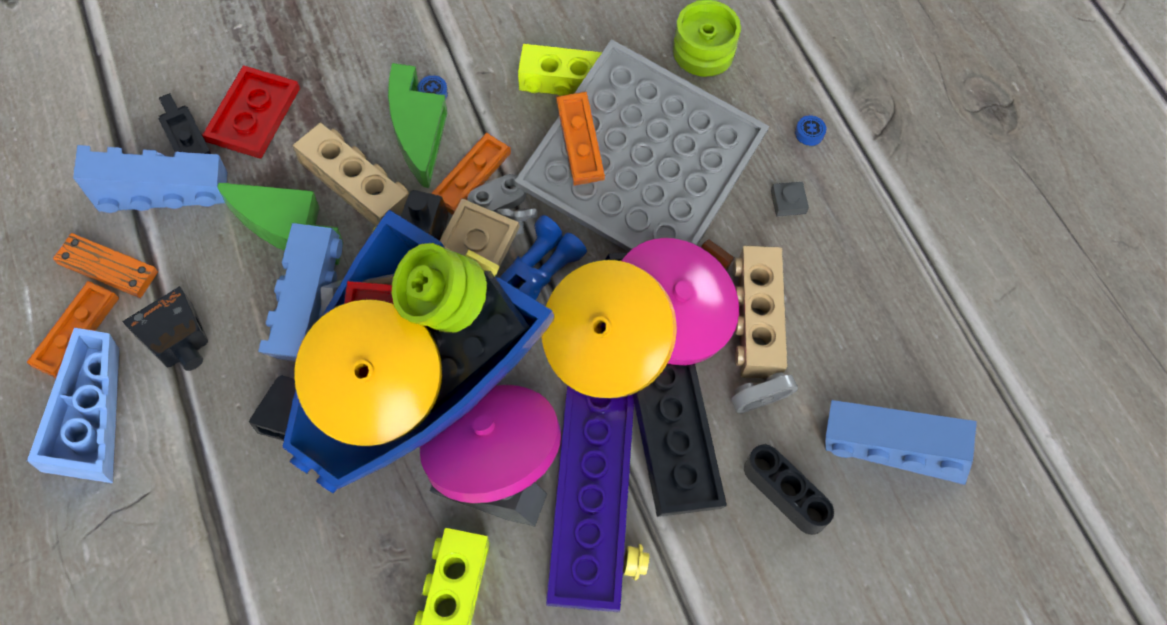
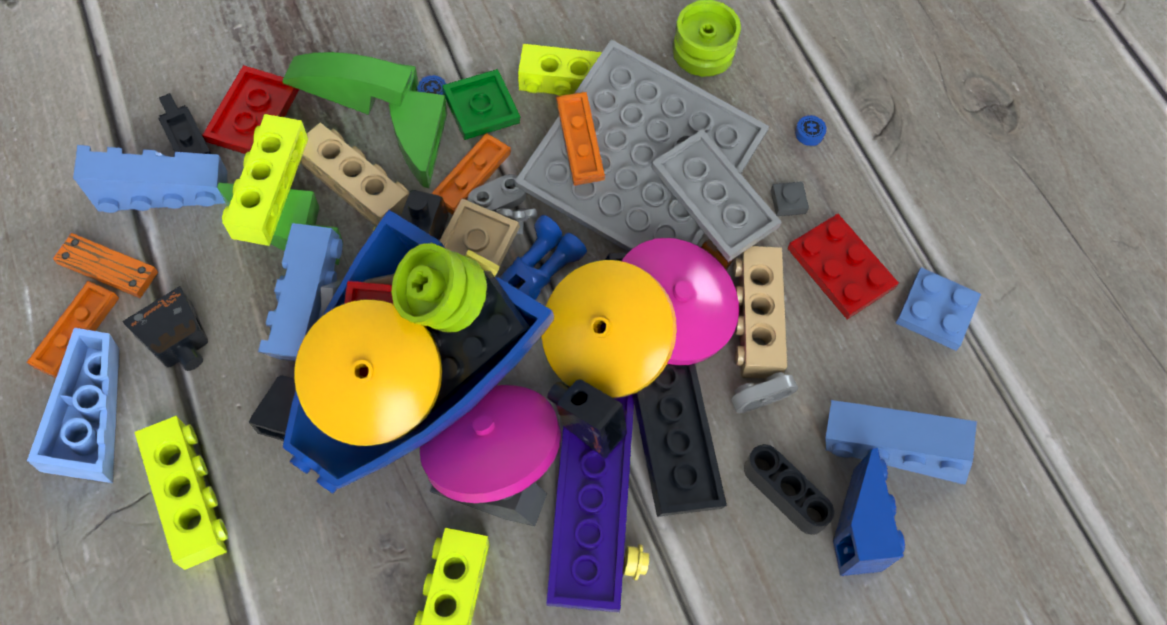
(157, 446): none -> neon yellow brick
(270, 194): none -> neon yellow brick
(349, 79): none -> bright green slope
(481, 104): none -> green plate
(590, 415): none -> black torso
(716, 195): none -> light grey plate
(842, 266): none -> red plate
(867, 529): none -> blue slope
(938, 309): none -> medium blue plate

